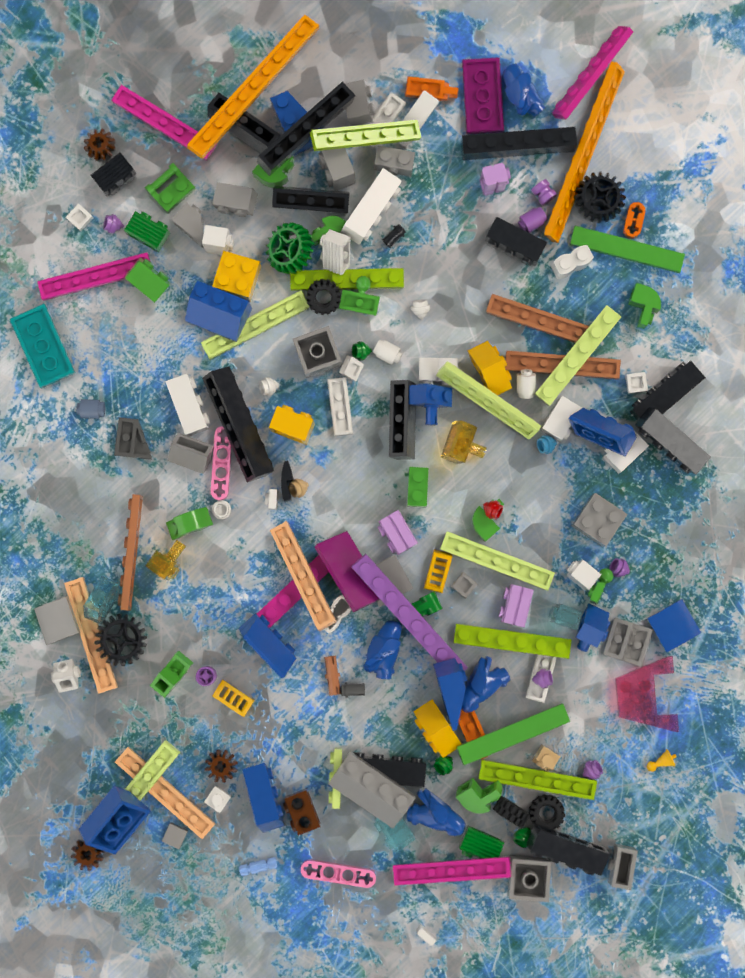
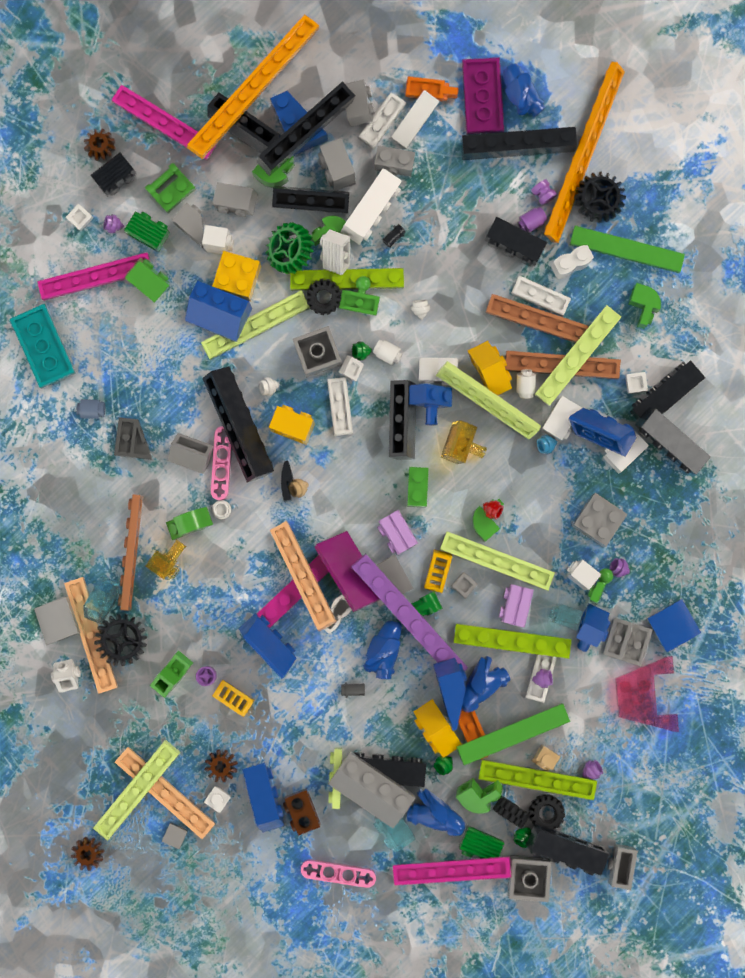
(113, 820): blue slope -> none
(188, 404): white brick -> none
(258, 866): light blue axle -> none
(272, 499): white plate -> none
(332, 675): nougat pin -> none
(365, 135): plate -> none
(426, 935): white tile -> none
(494, 179): lavender brick -> none
(541, 296): none -> white tile
(592, 72): dark pink plate -> none
(638, 220): orange beam -> none
(665, 759): yellow piece -> none

